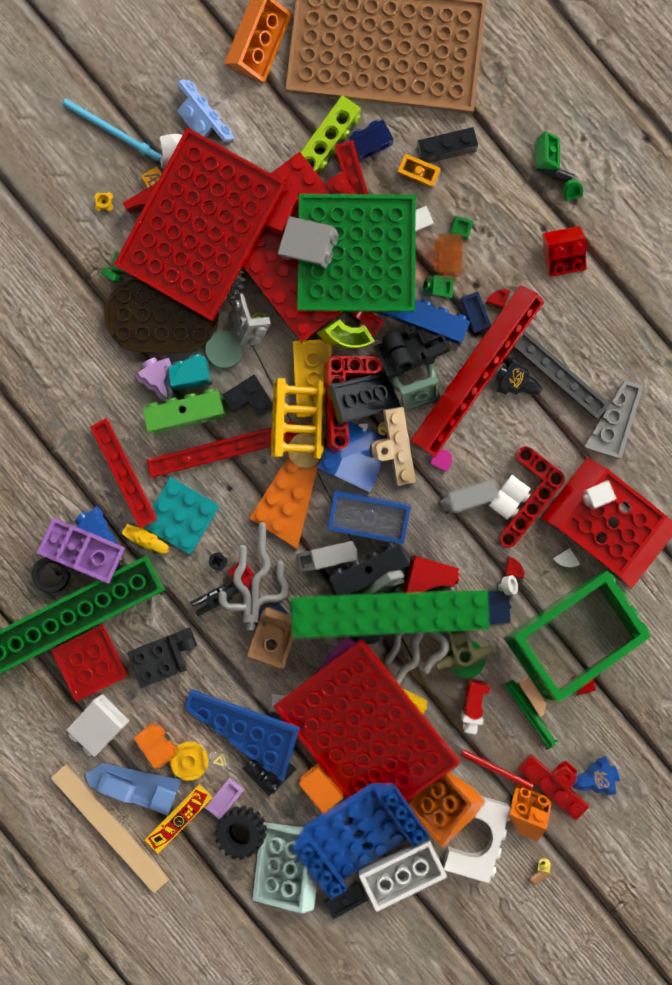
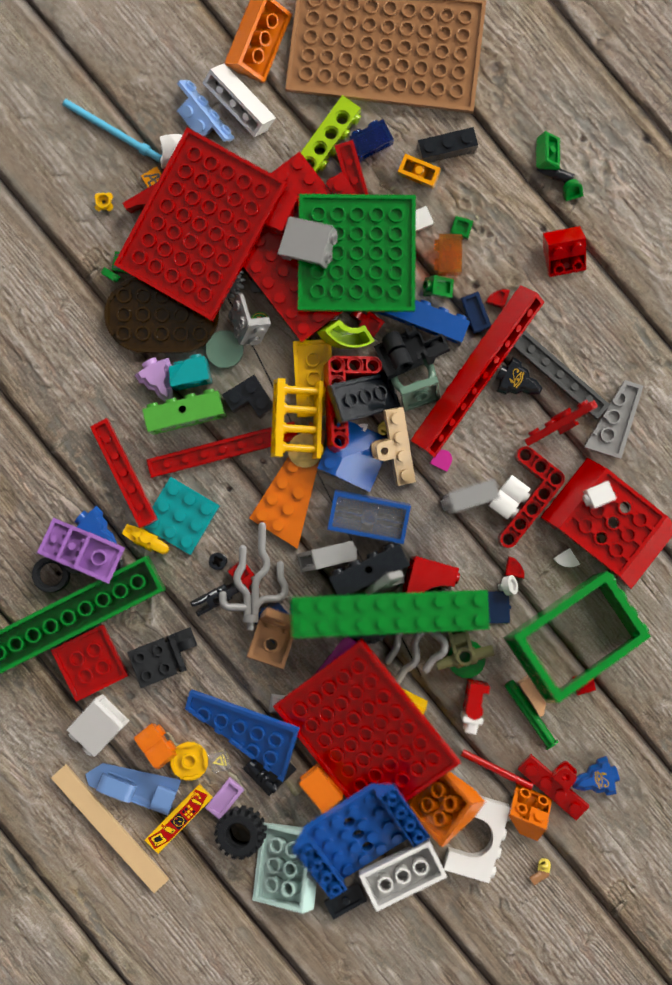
(238, 100): none -> white brick
(562, 422): none -> red plate

